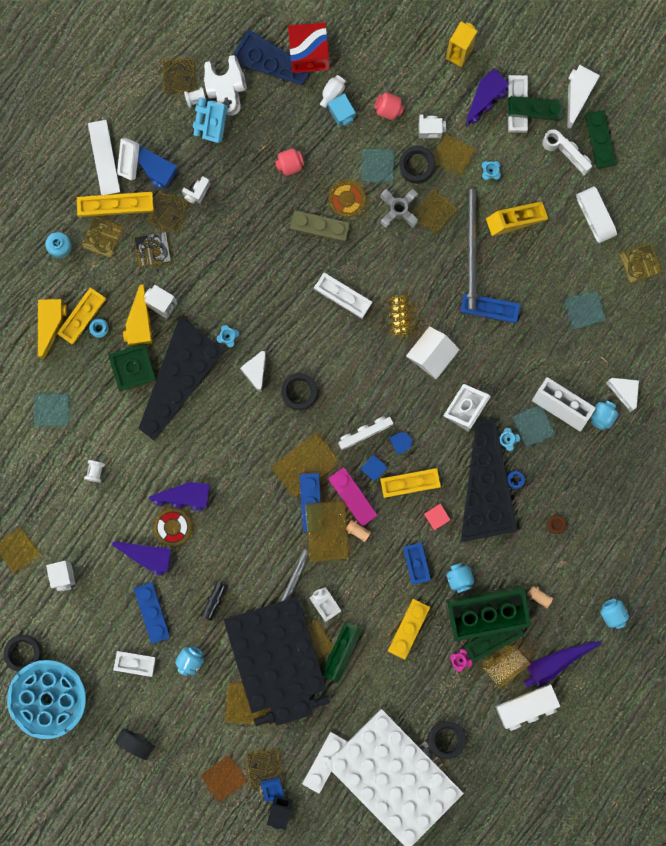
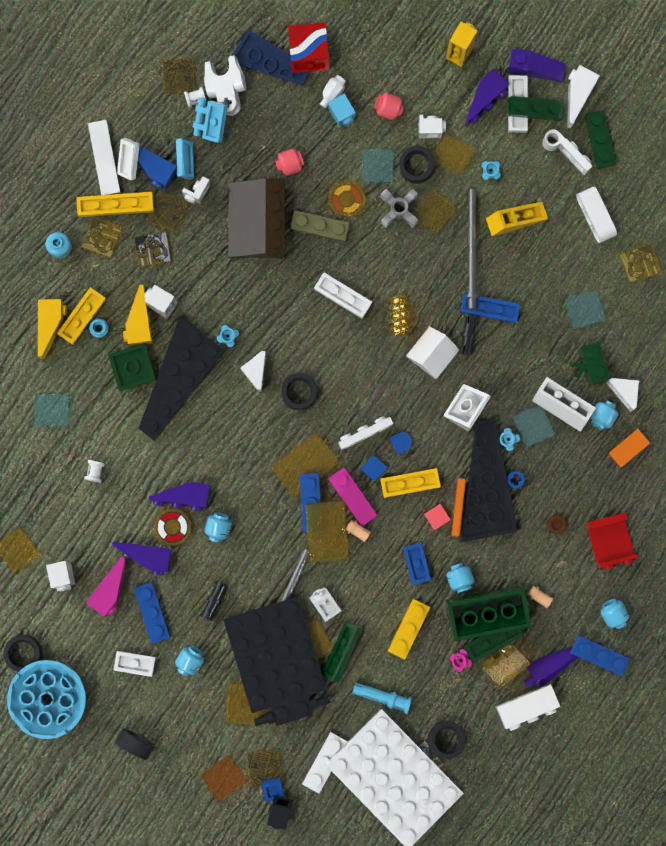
(108, 592): none -> dark pink slope
(185, 159): none -> medium azure tile
(218, 527): none -> medium azure head
(256, 218): none -> slope
(391, 699): none -> medium azure pin
(458, 507): none -> orange tile
(468, 335): none -> black pin
(535, 65): none -> dark purple slope
(592, 364): none -> dark green brick
(599, 655): none -> blue plate
(611, 541): none -> red panel
(629, 448): none -> orange tile

